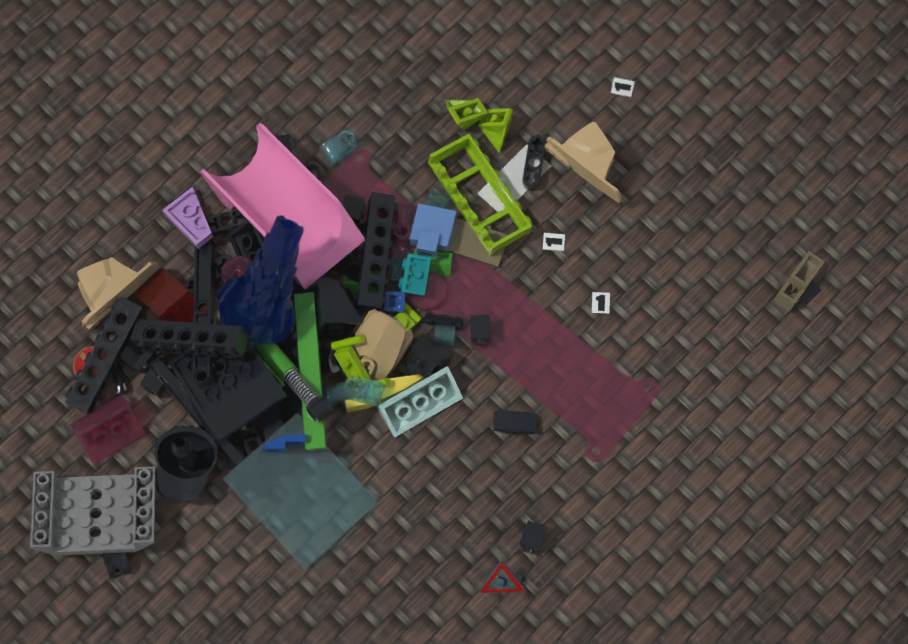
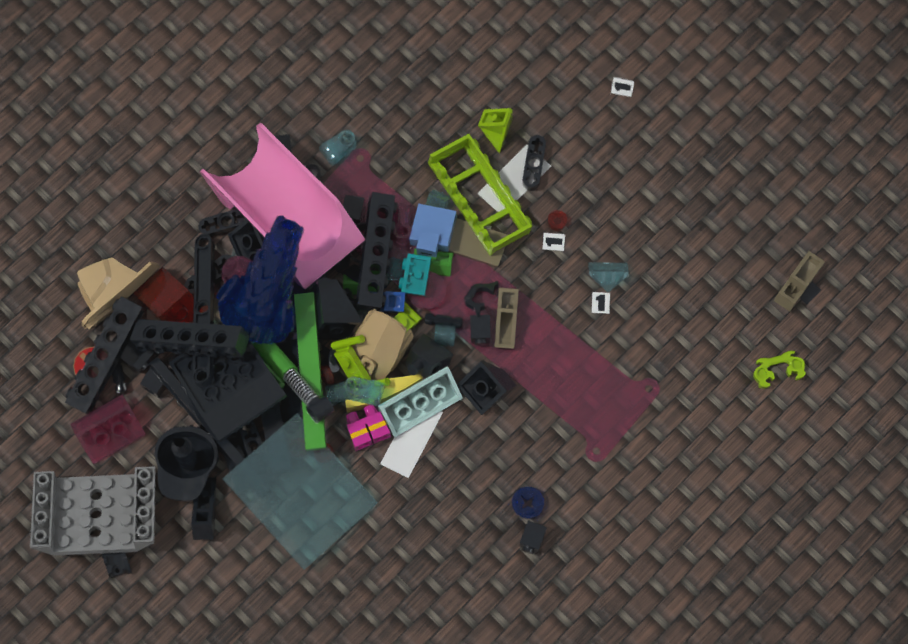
(189, 218): lavender wing -> none
(204, 512): none -> black slope
(278, 444): blue slope -> none
(327, 375): none -> clear red tile
(359, 432): none -> dark pink hips
(408, 446): none -> white sticker
(466, 111): lime slope -> none
(478, 307): none -> black helmet
(486, 386): none -> black slope
(501, 581): piece -> none
(506, 317): none -> dark tan slope
(514, 422): black slope -> none
(528, 493): none -> clear blue gear
(557, 220): none -> clear red tile
(589, 156): tan piece -> none
(608, 274): none -> clear light blue slope
(761, 373): none -> lime helmet

